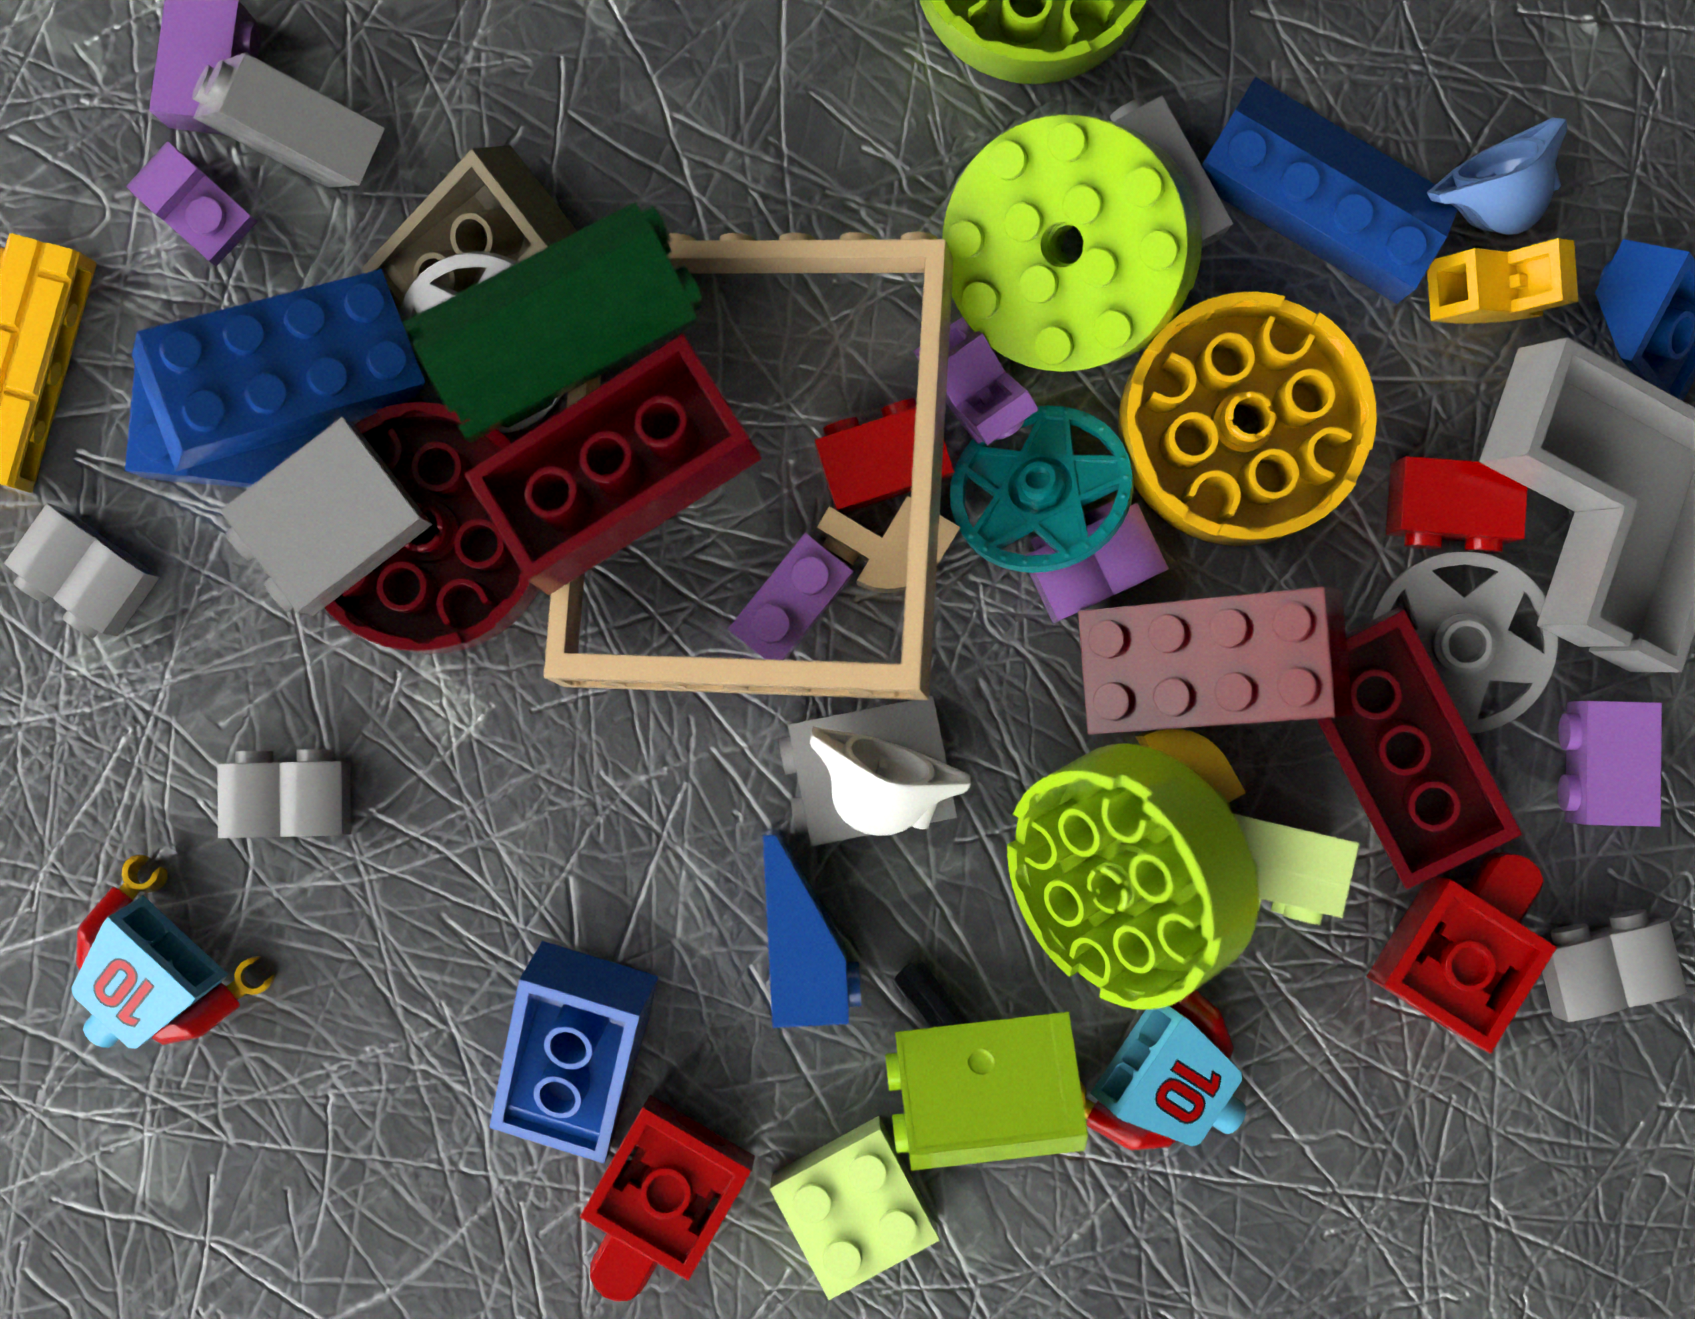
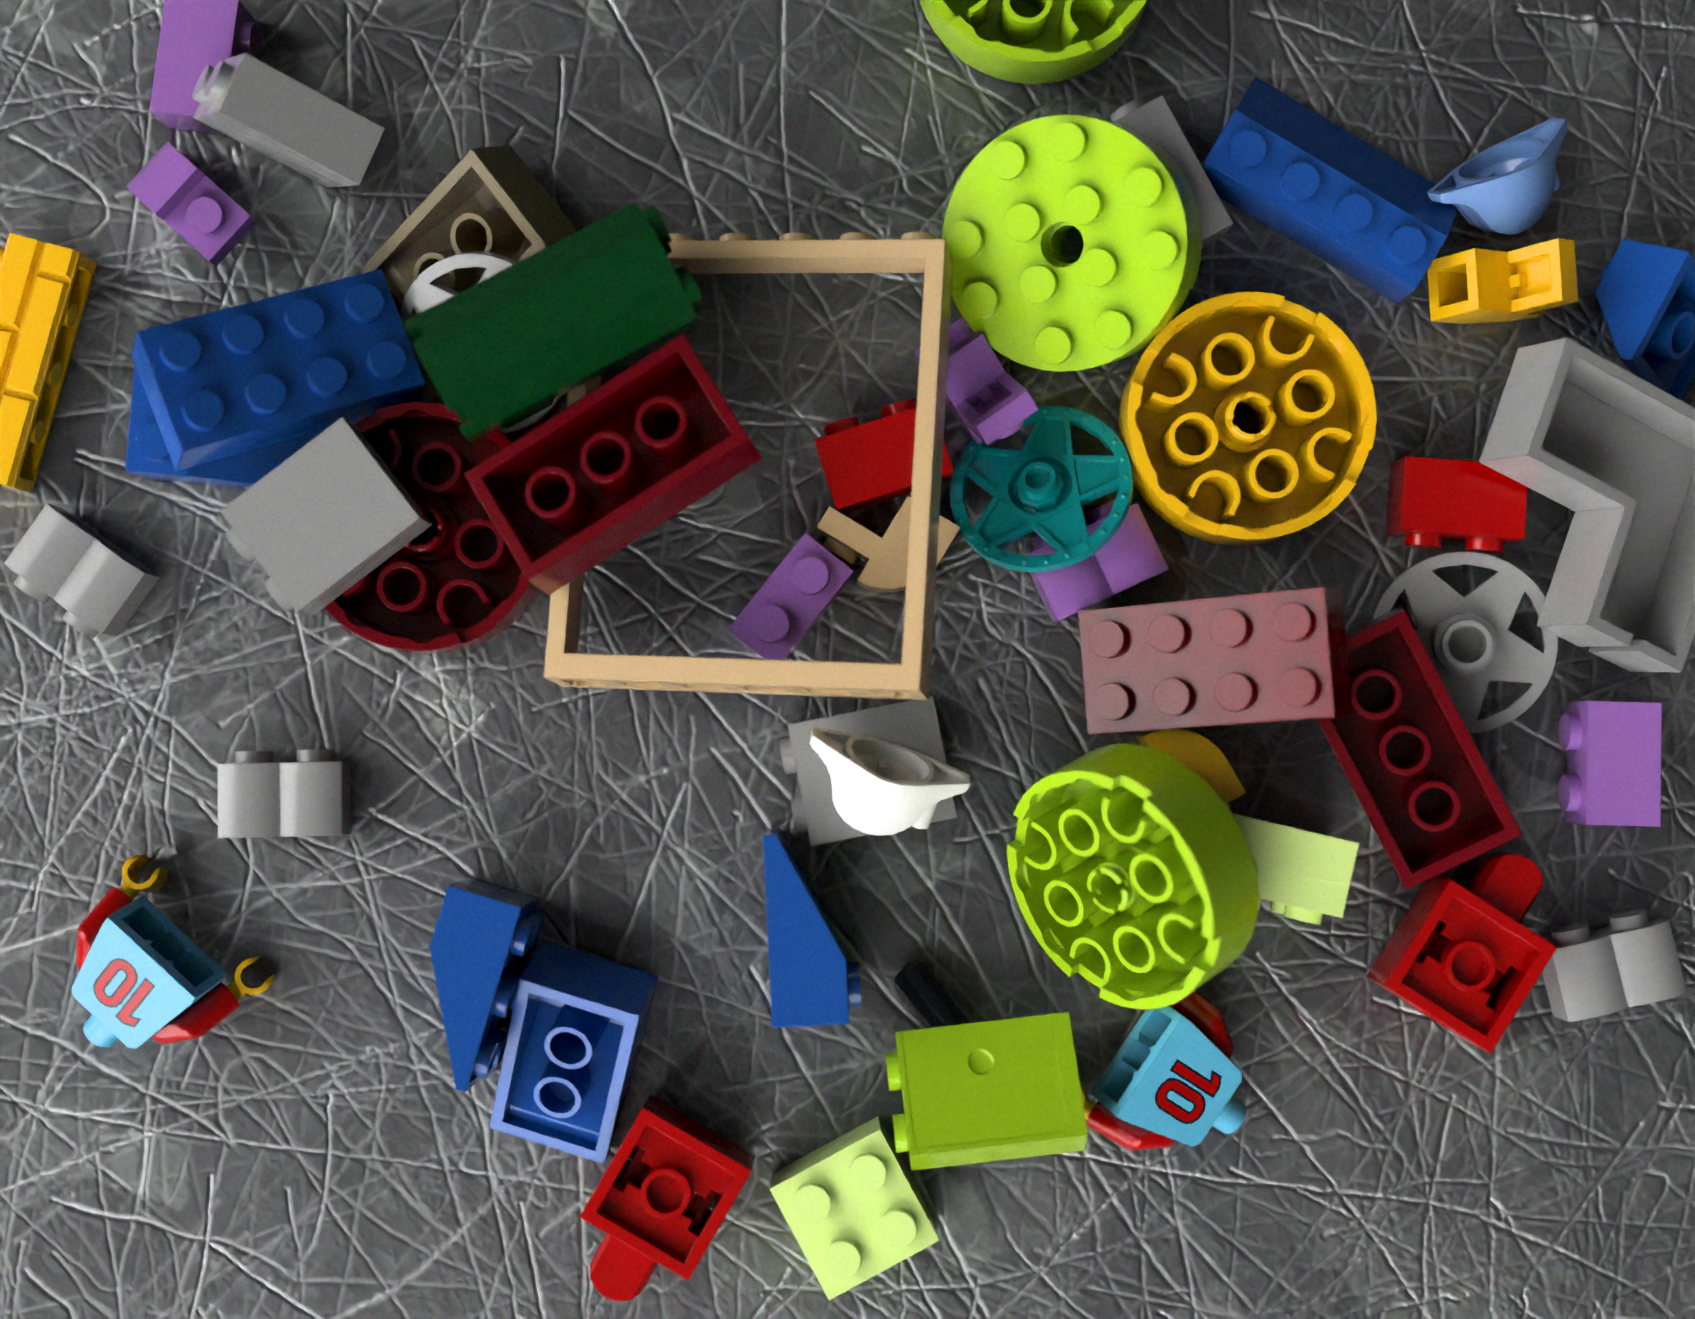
(476, 966): none -> blue slope

